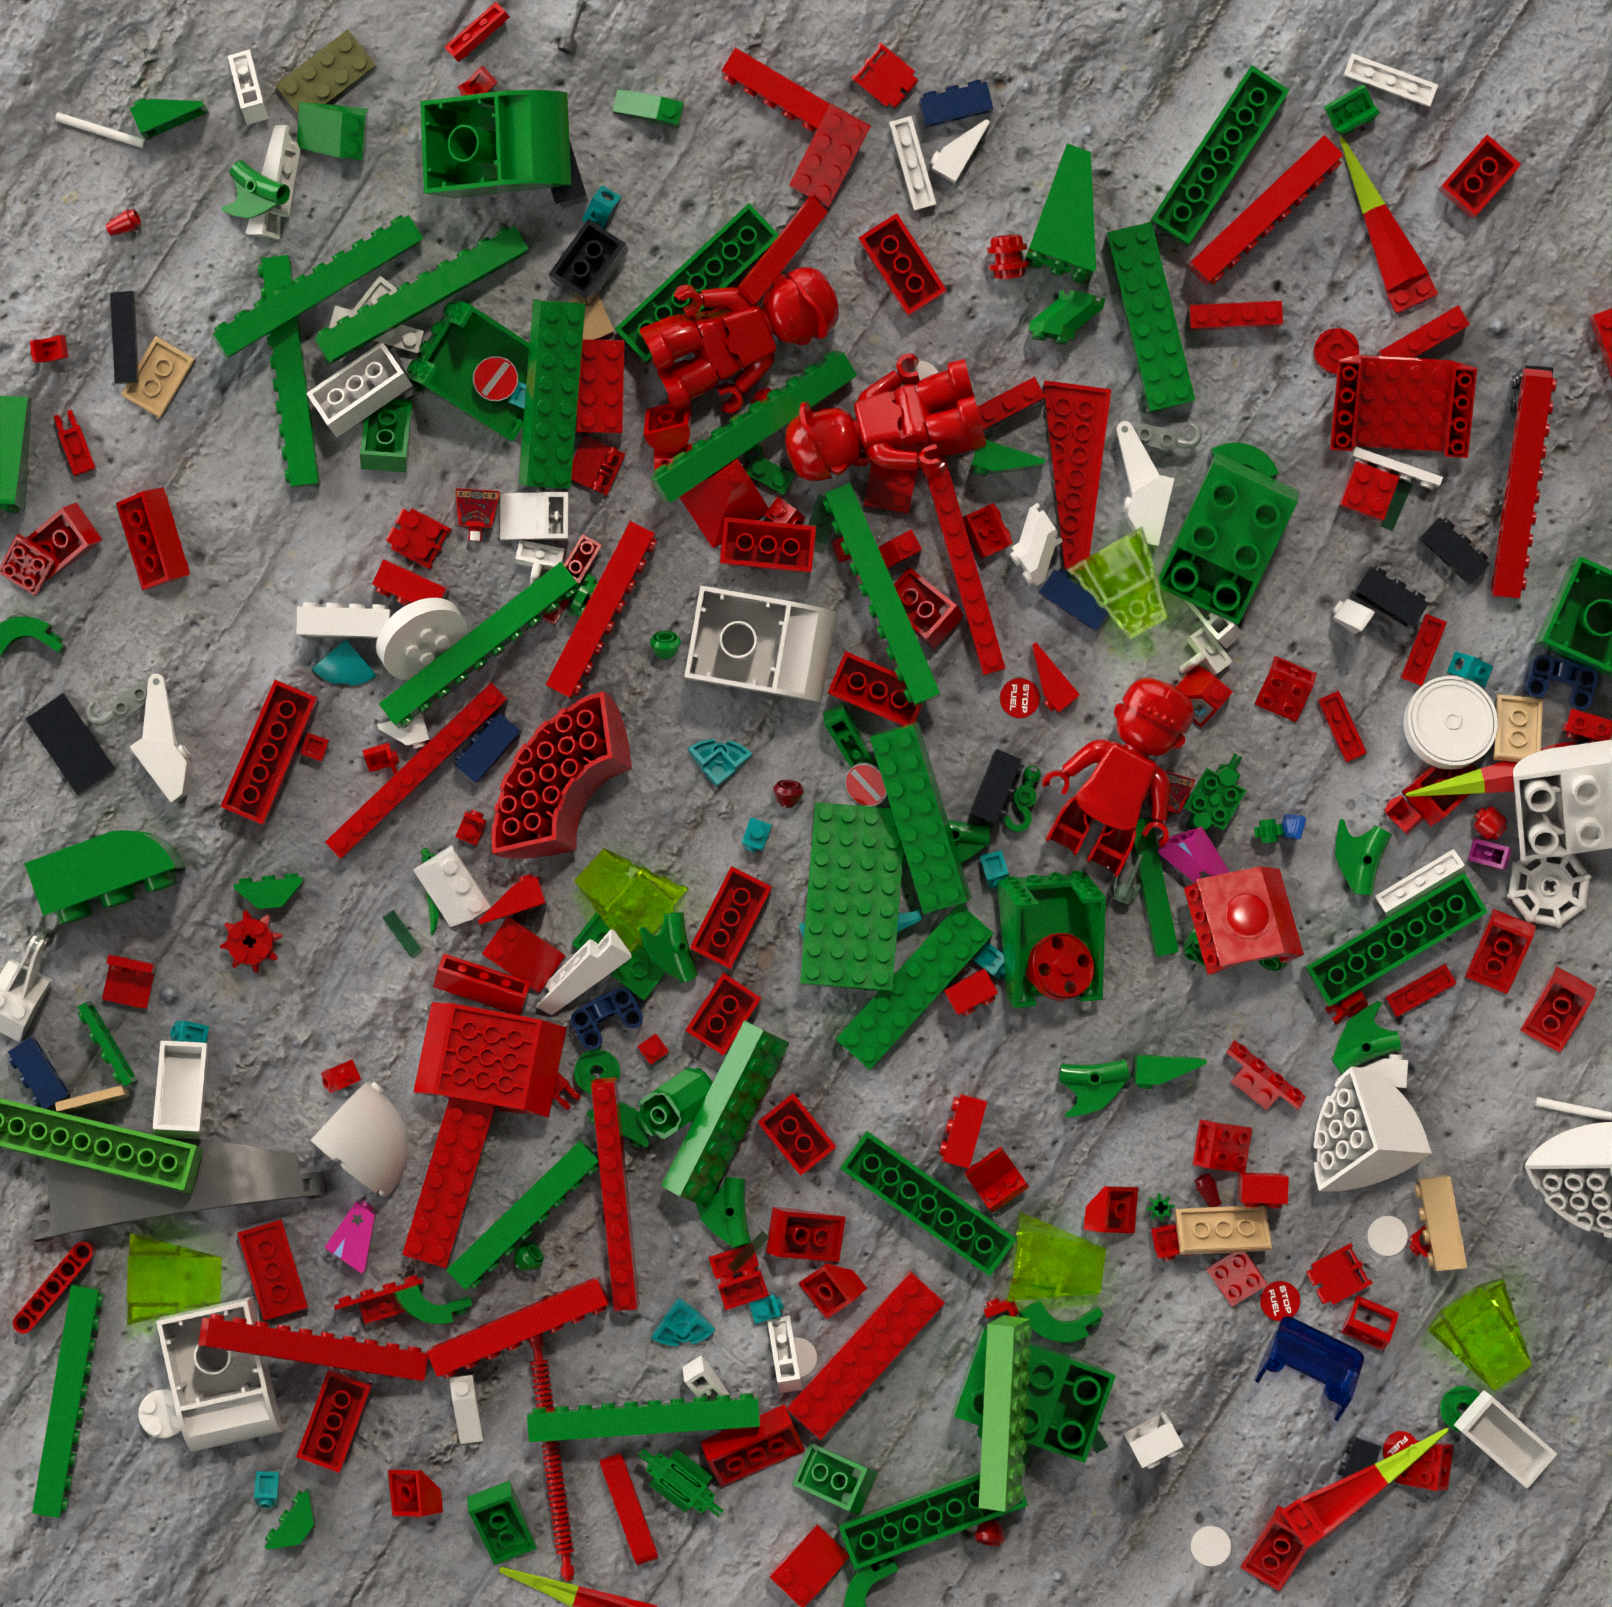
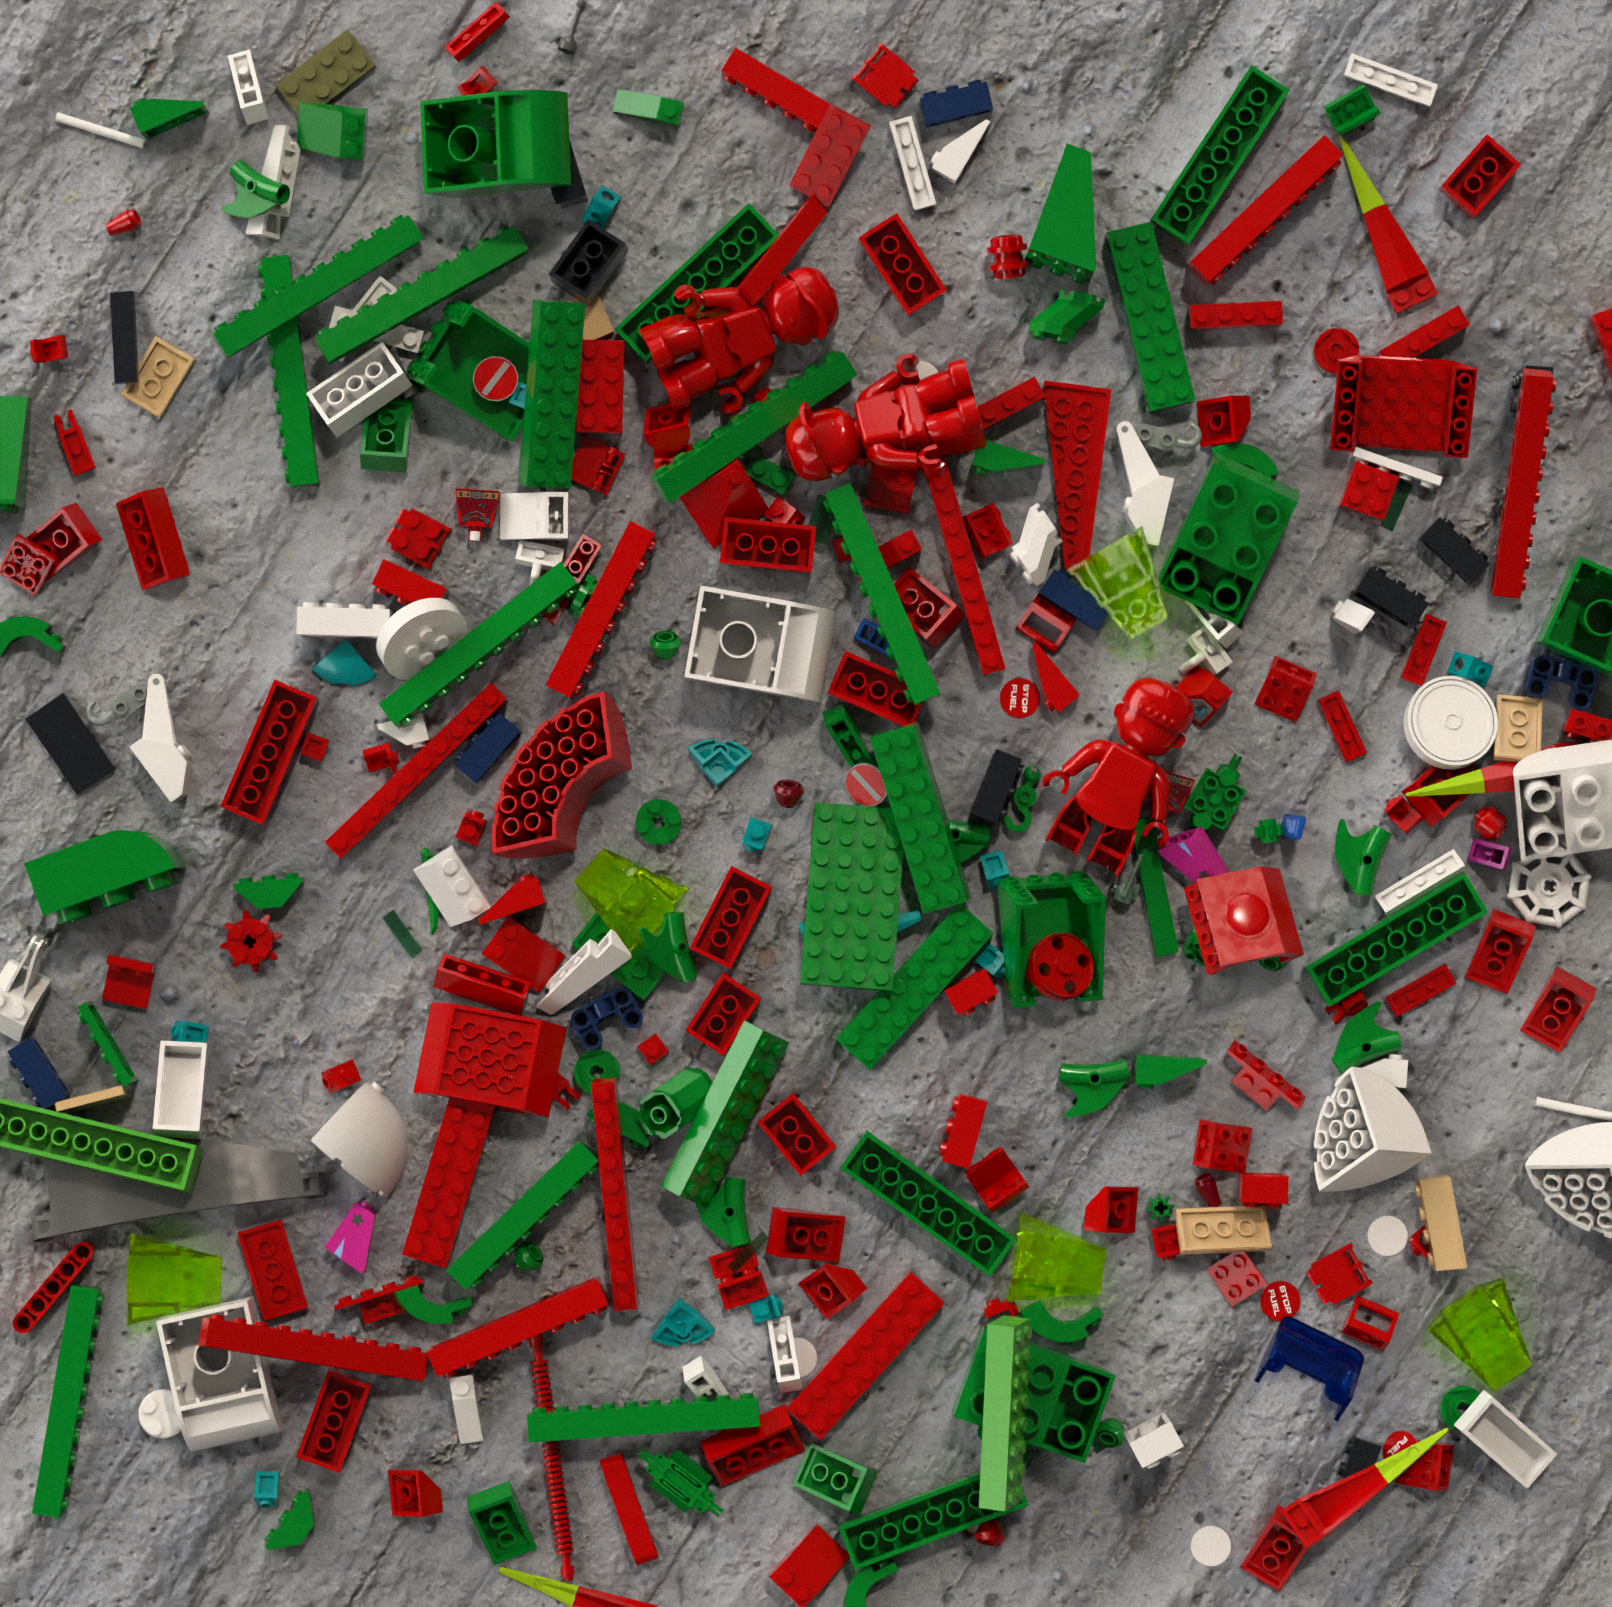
(646, 826): none -> green plate
(861, 632): none -> blue slope
(1050, 613): none -> red tile
(1110, 1433): none -> green cone
(1223, 419): none -> red slope

